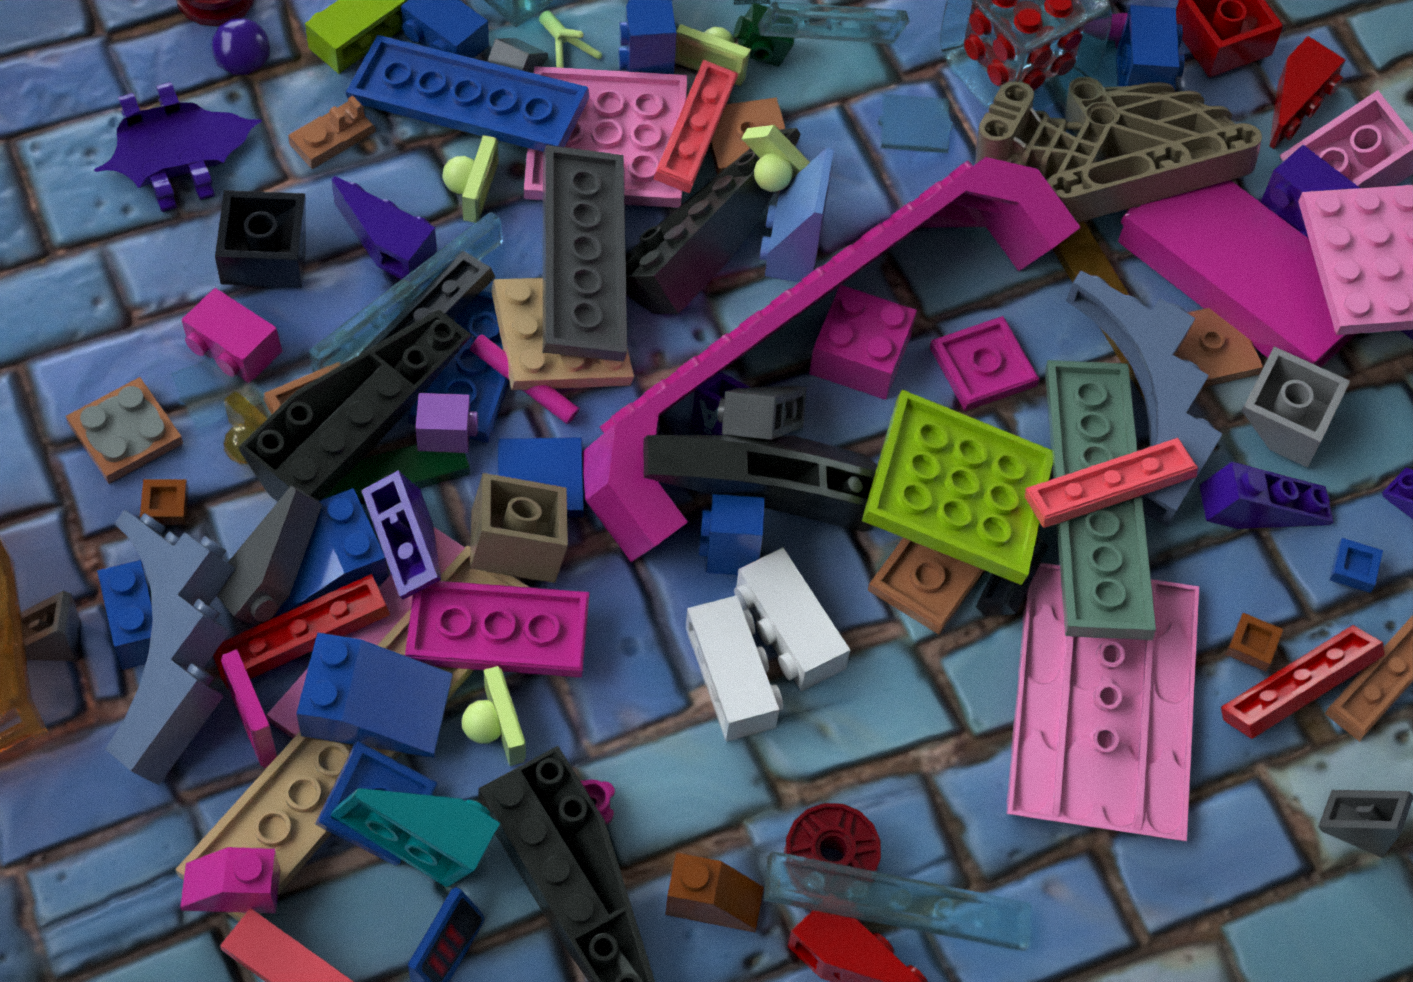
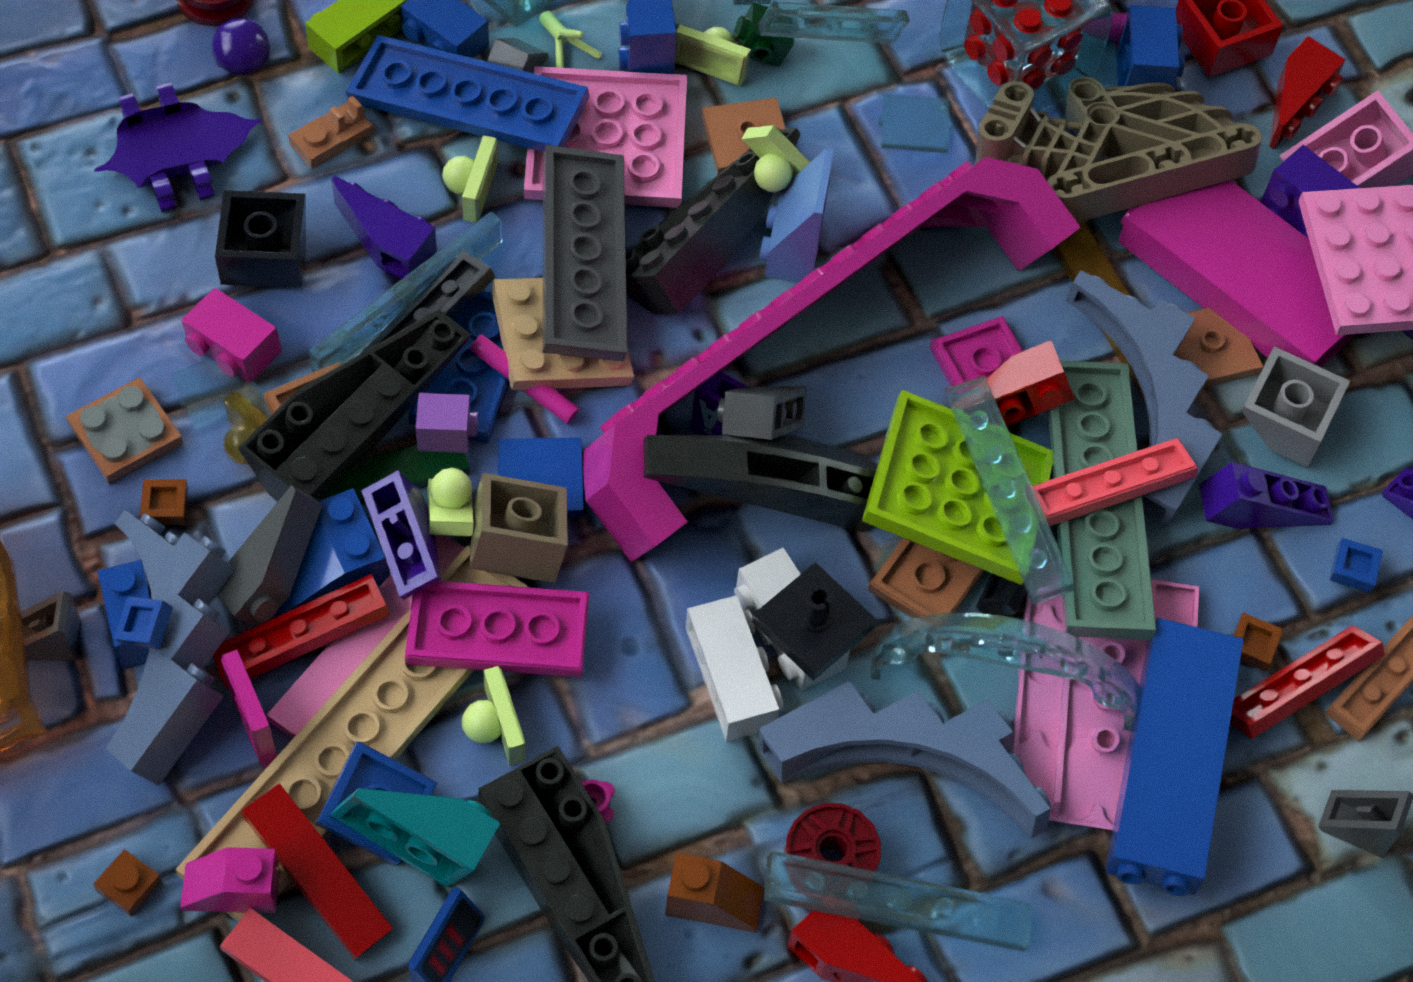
(127, 882): none -> dark orange plate
(143, 622): none -> blue plate
(317, 871): none -> red tile
(372, 697): blue slope -> none
(450, 503): none -> yellowish green tile
(695, 126): coral tile -> none
(731, 533): blue brick -> none
(814, 621): none -> black tile
(862, 342): dark pink brick -> none
(910, 732): none -> sand blue arch
(1009, 490): none -> clear light blue tile
(1015, 645): none -> clear light blue windscreen
(1030, 383): none -> slope
(1175, 758): none -> blue brick

